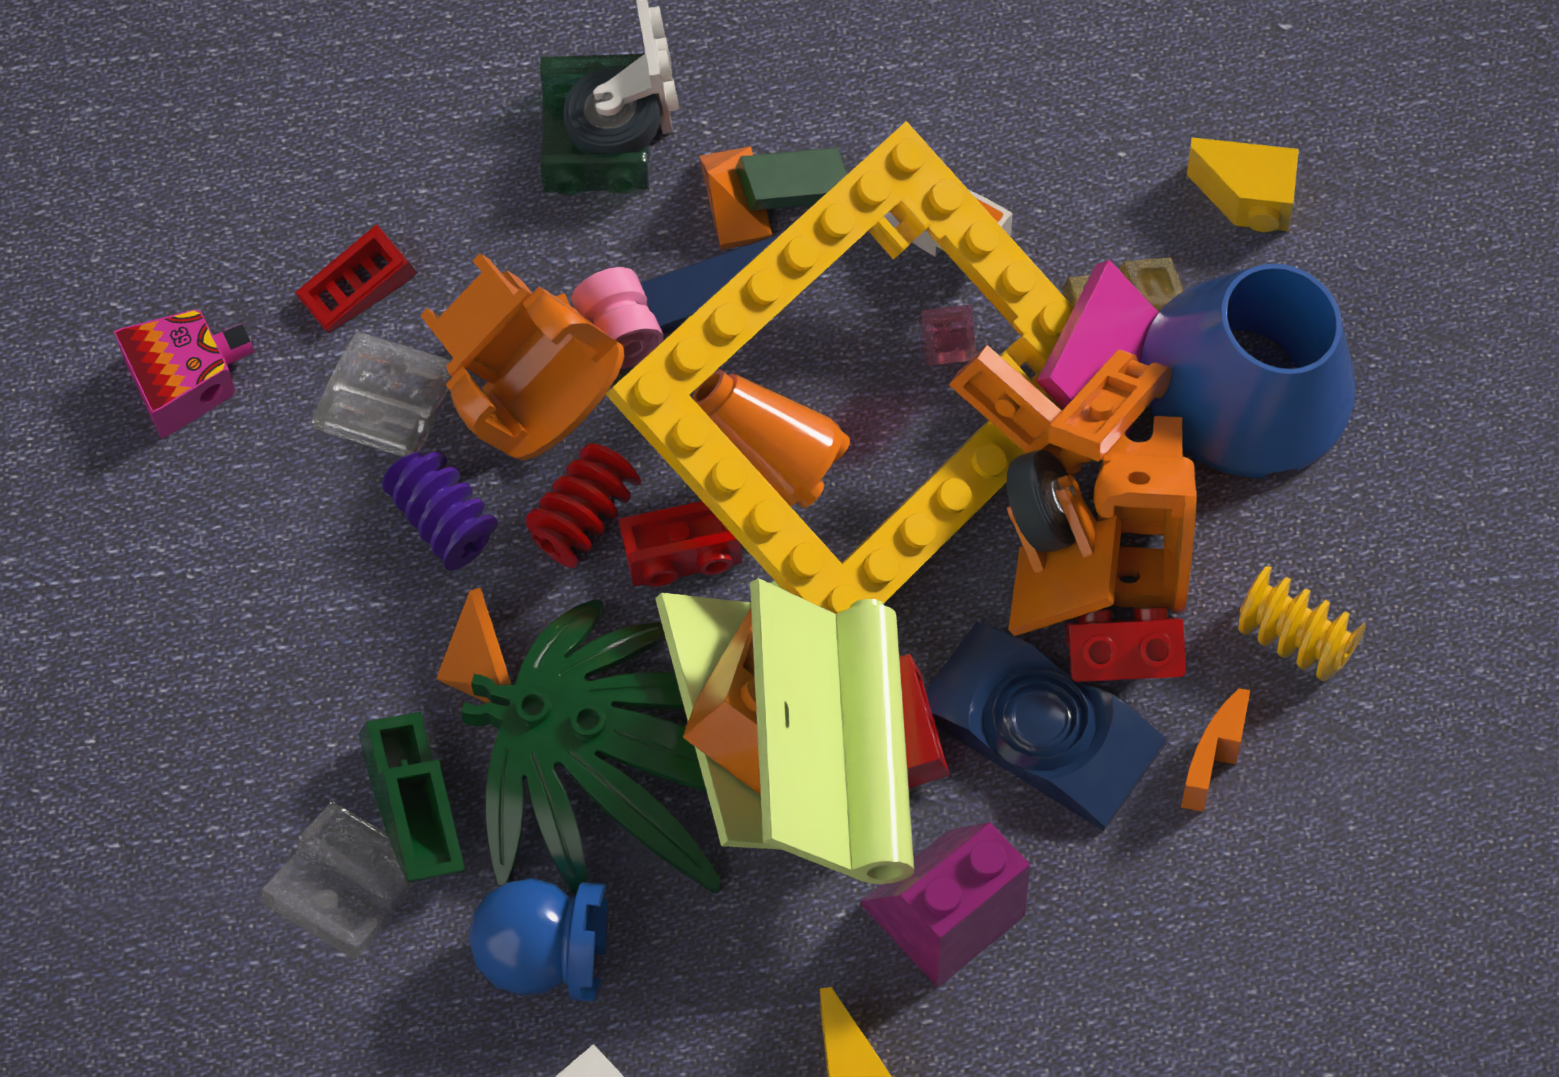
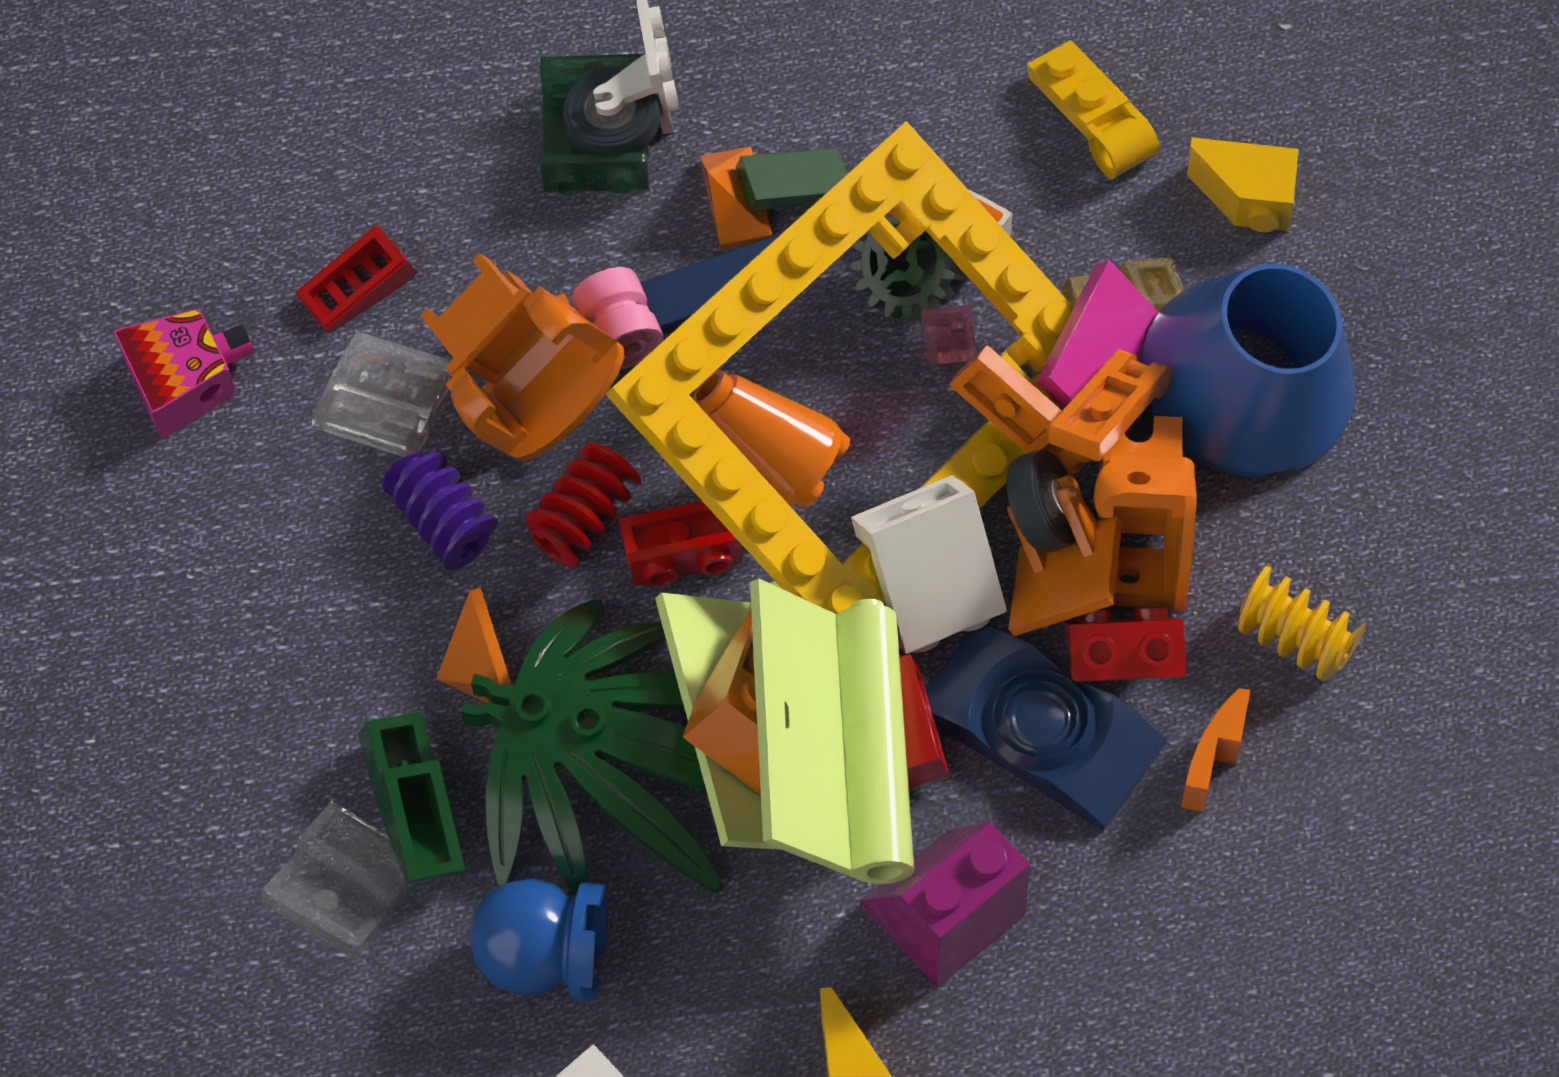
(887, 278): none -> dark green gear
(932, 562): none -> white panel
(1096, 107): none -> yellow plate

